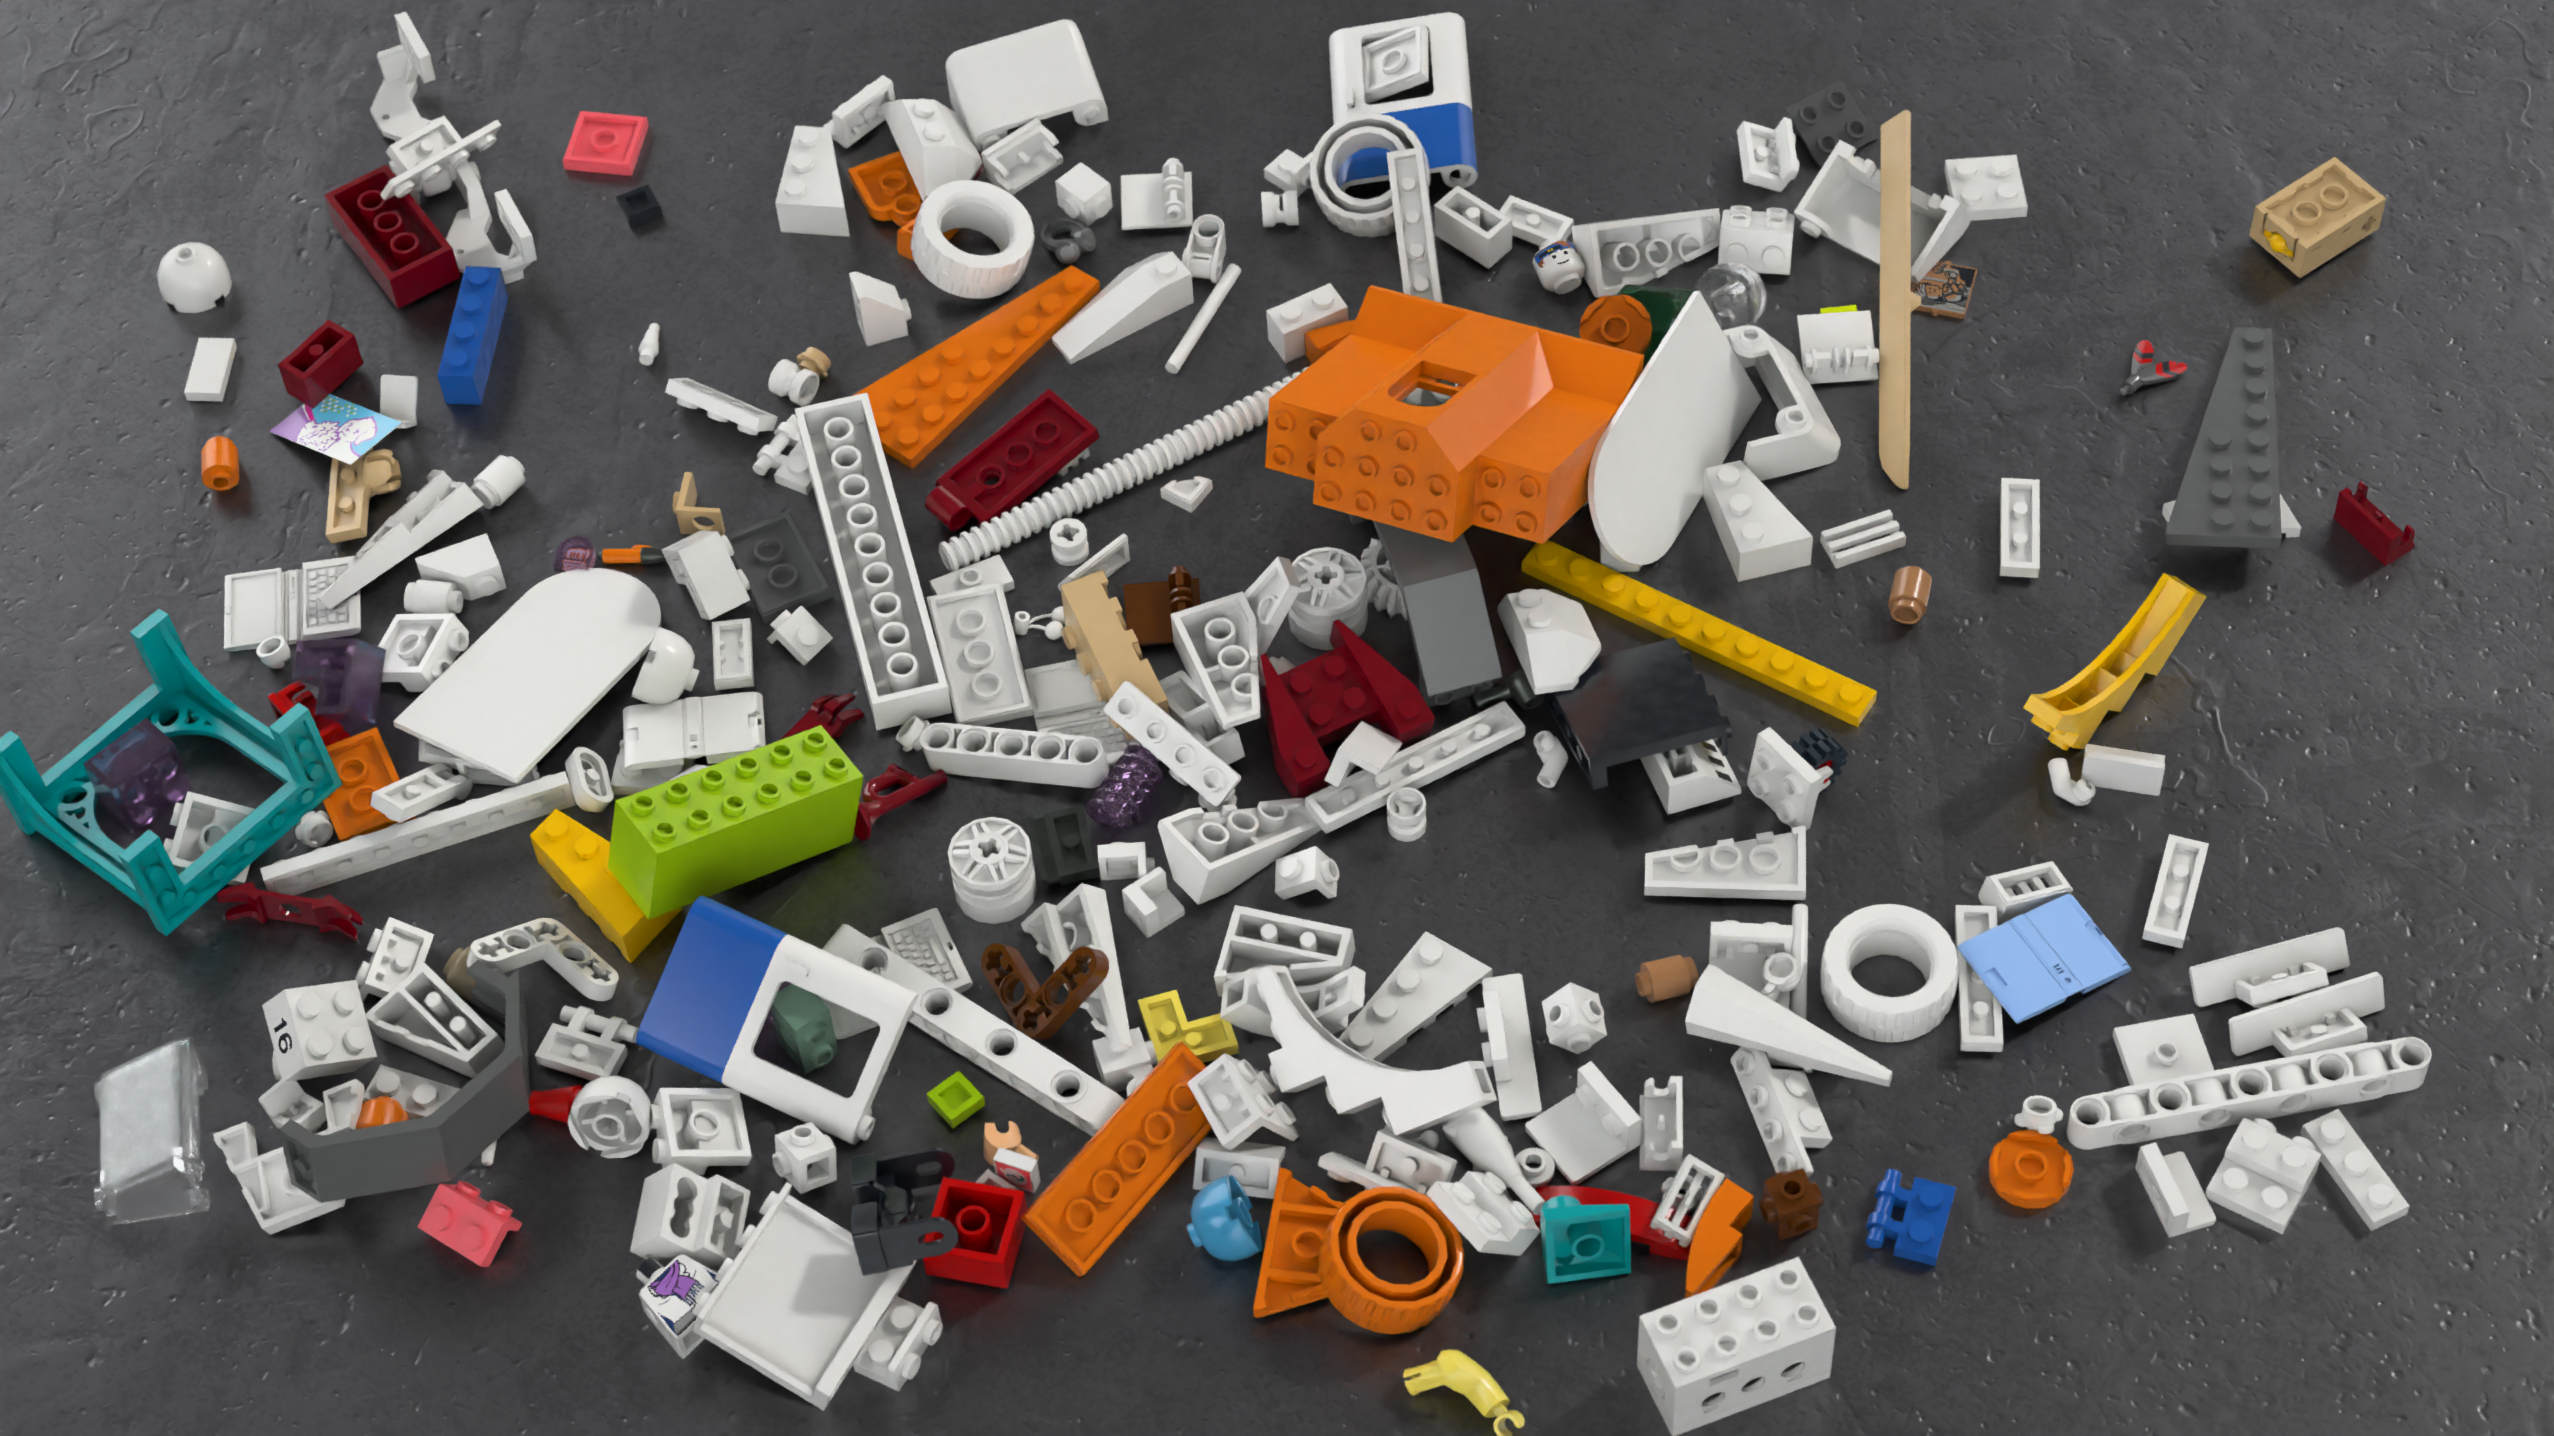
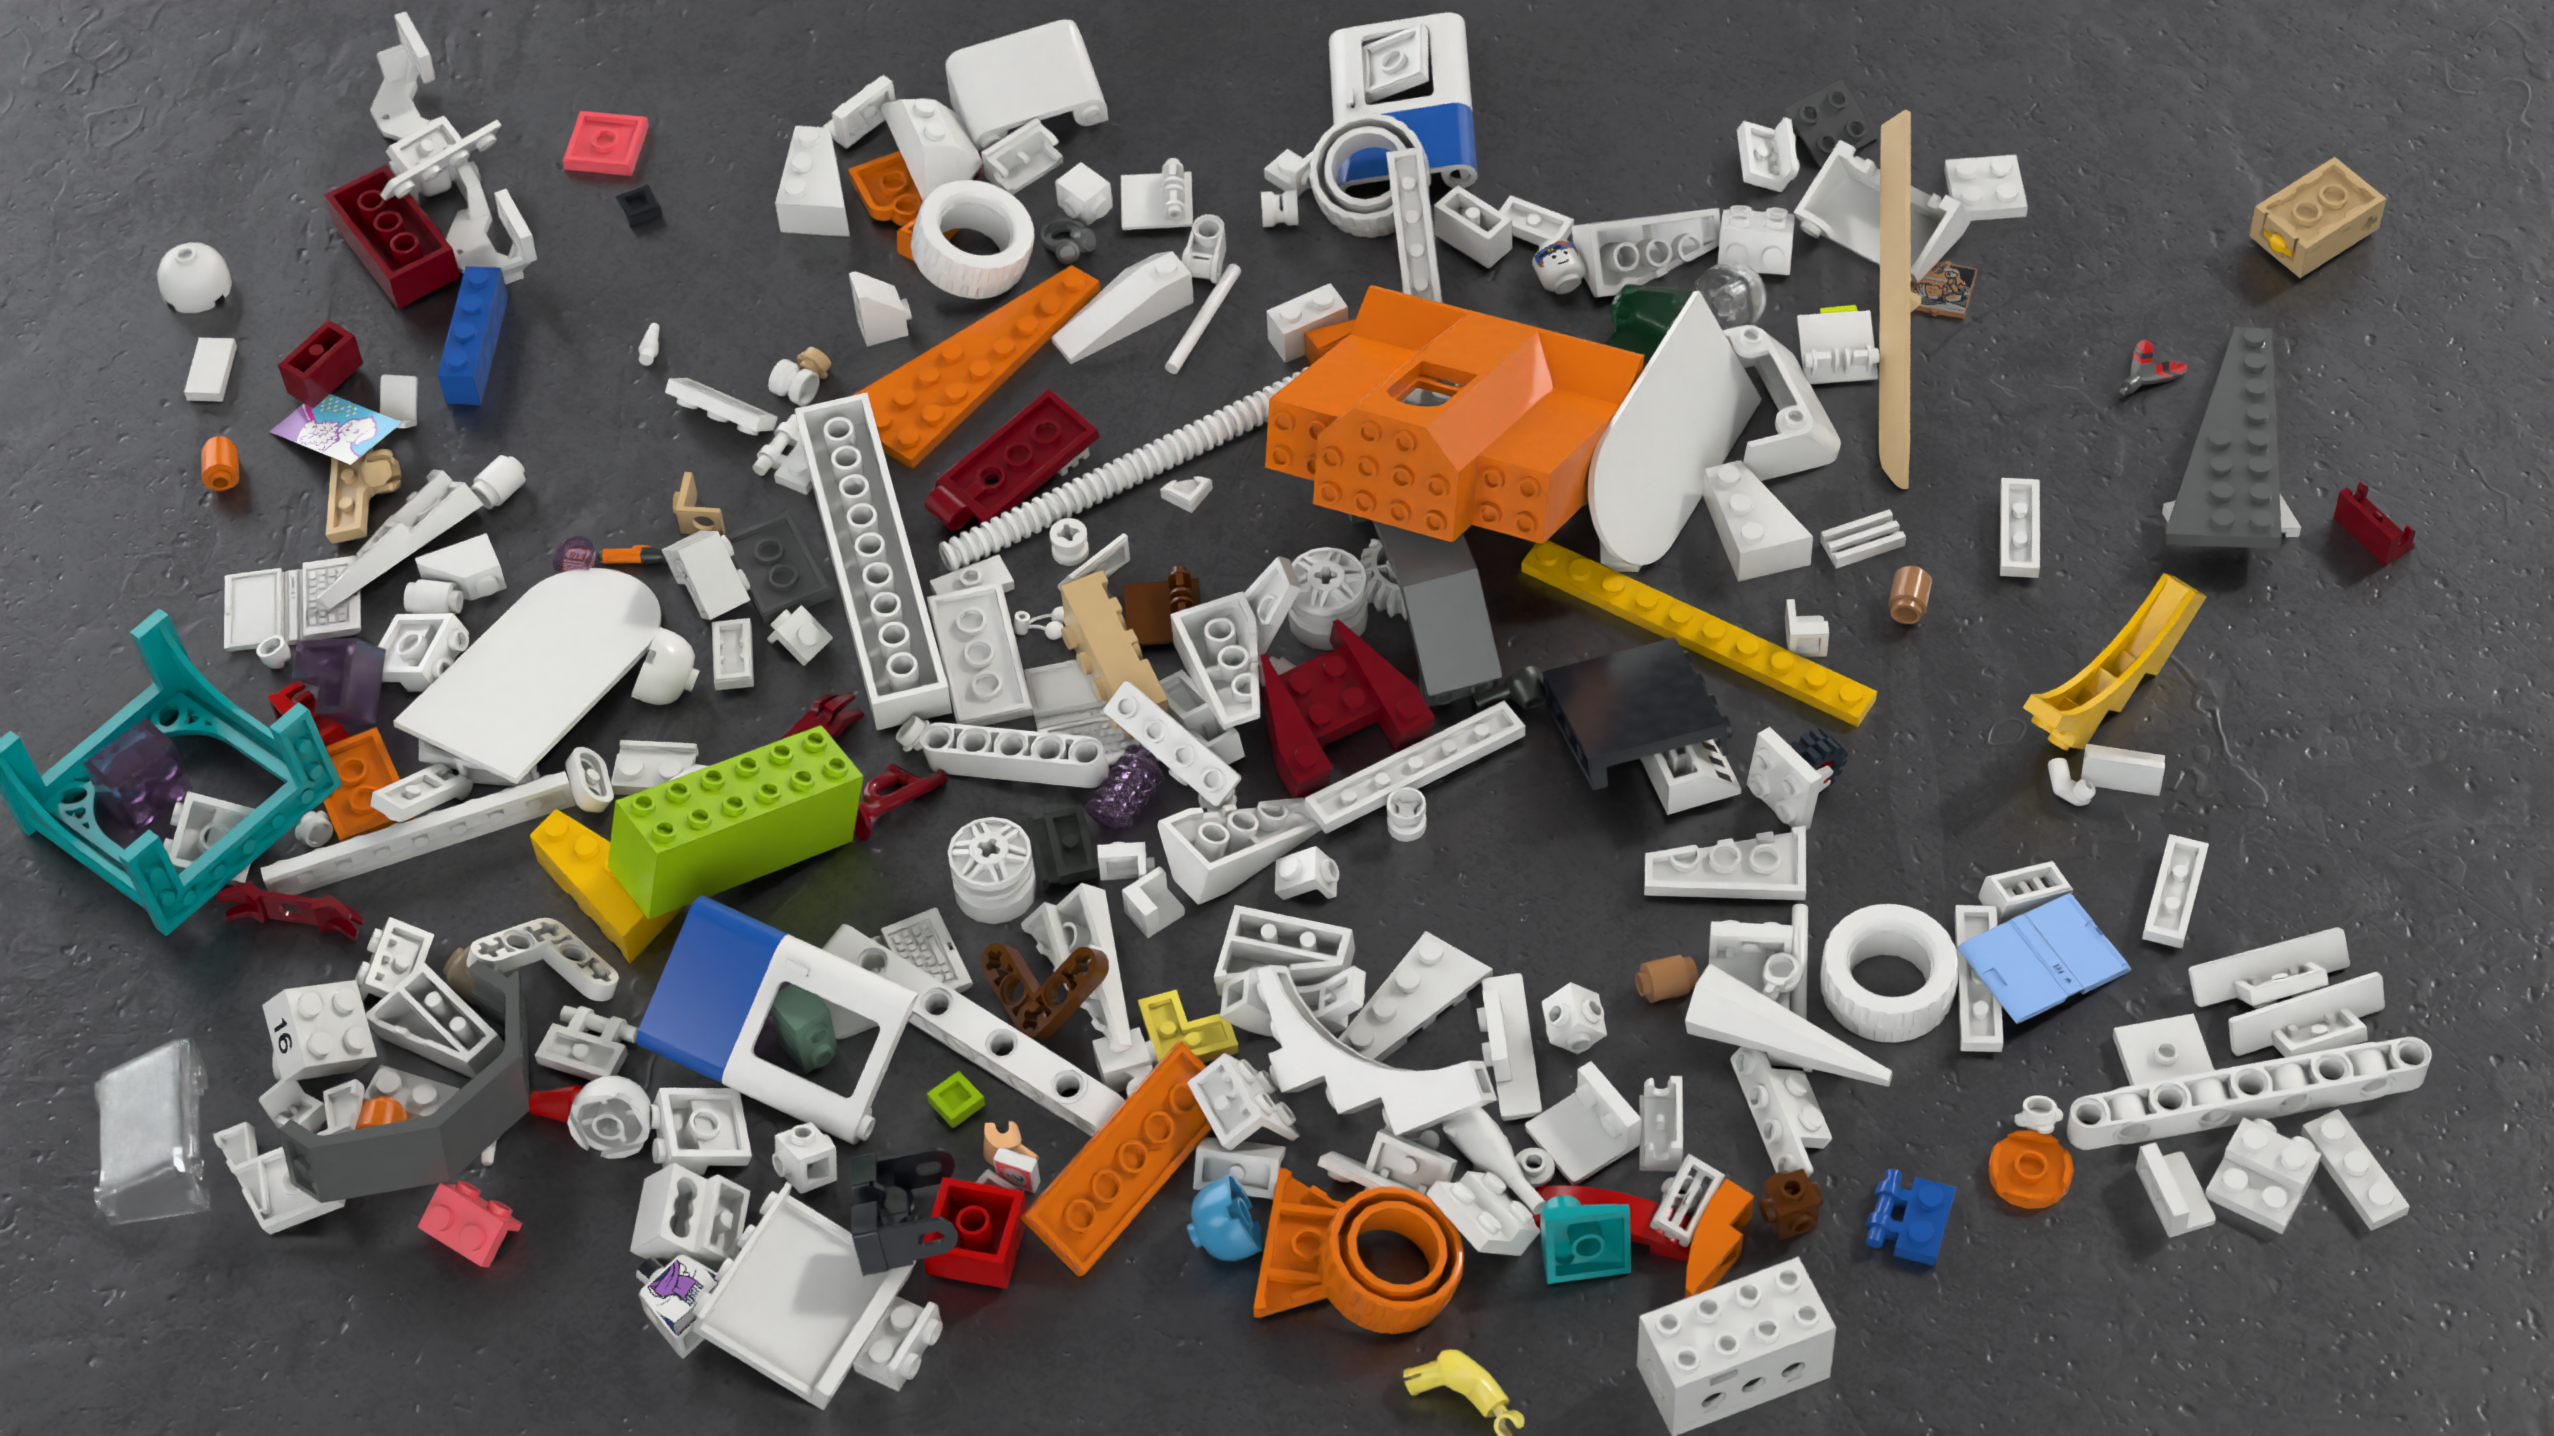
(692, 729): white piece -> none
(1363, 748): white panel -> none
(1549, 638): white wedge -> none
(1553, 757): white arm -> none
(1617, 323): orange tile -> none
(1805, 634): none -> white panel

